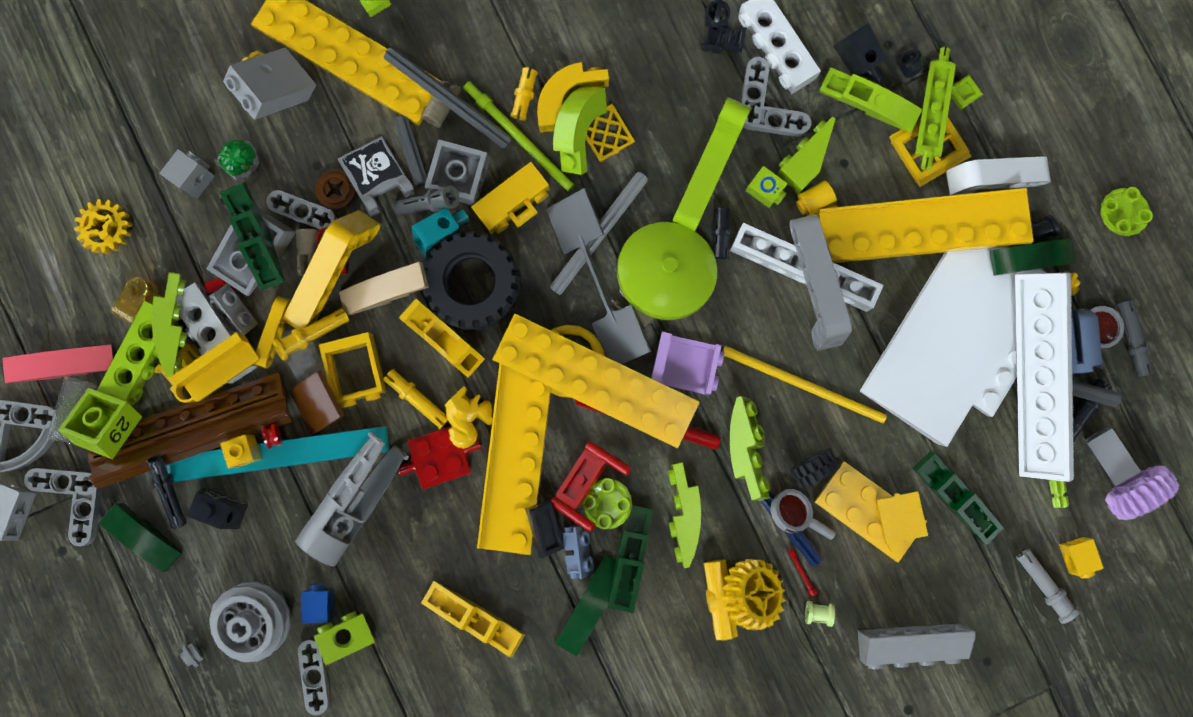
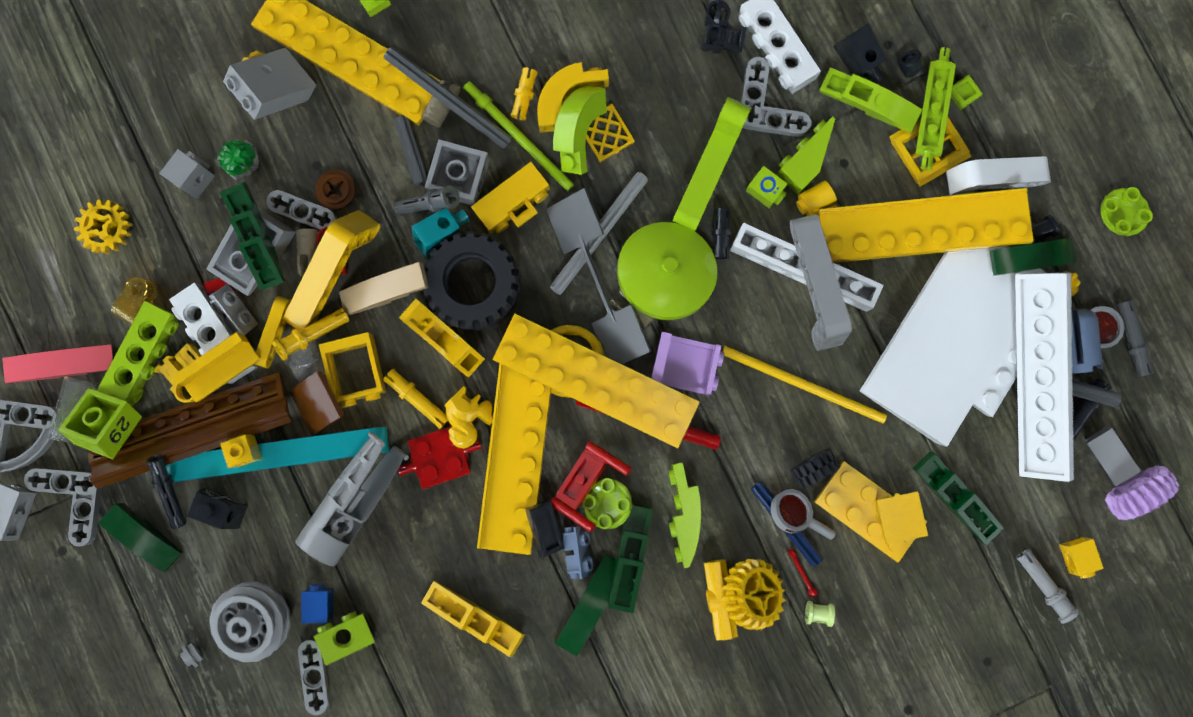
(166, 335): lime slope -> none
(272, 436): red bush -> none
(374, 172): flag -> none
(745, 438): lime slope -> none
(915, 644): light grey slope -> none
(1059, 489): lime axle -> none

